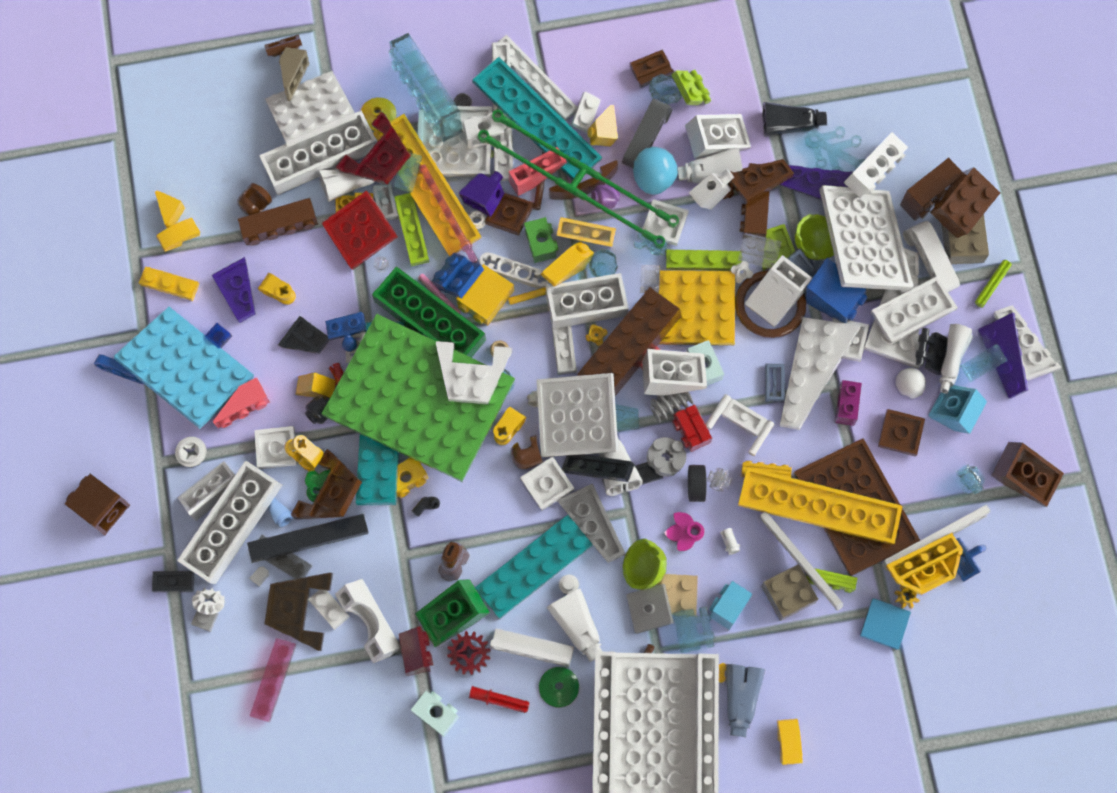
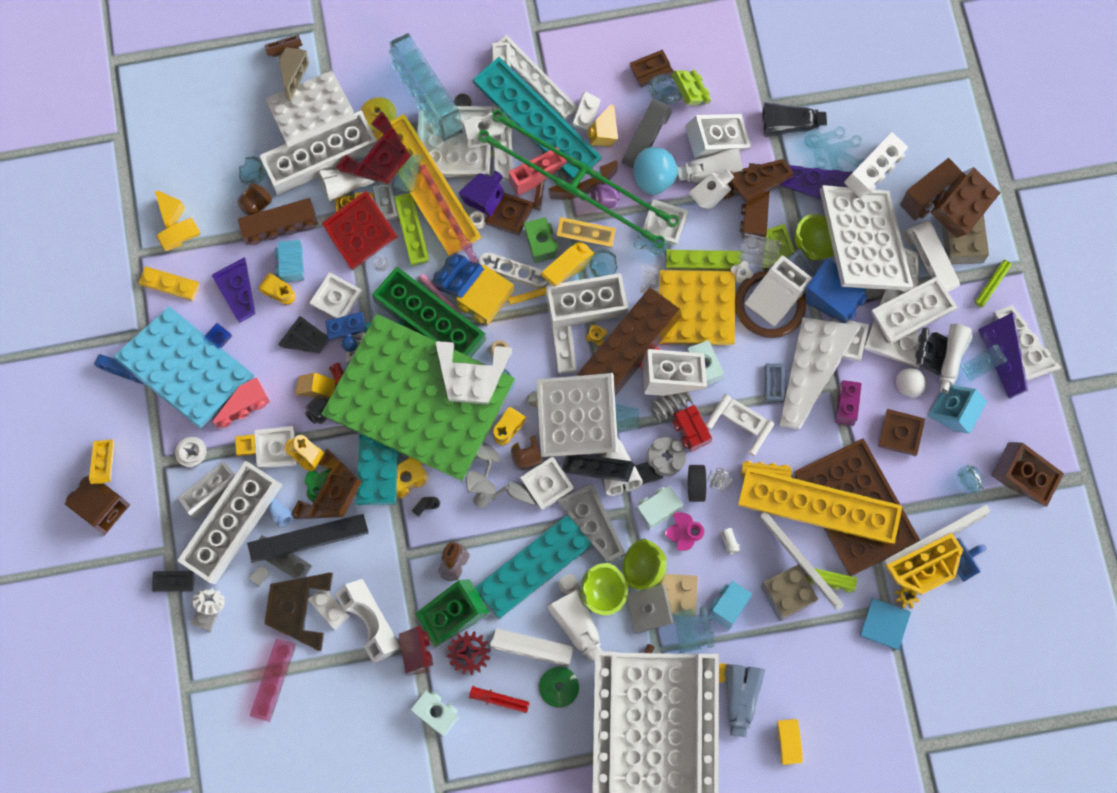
(101, 461): none -> yellow plate
(245, 445): none -> yellow plate
(252, 171): none -> clear light blue hair
(290, 260): none -> medium azure brick
(335, 296): none -> white plate
(485, 489): none -> light grey plant
(603, 589): none -> lime cylinder
(659, 507): none -> light aqua brick

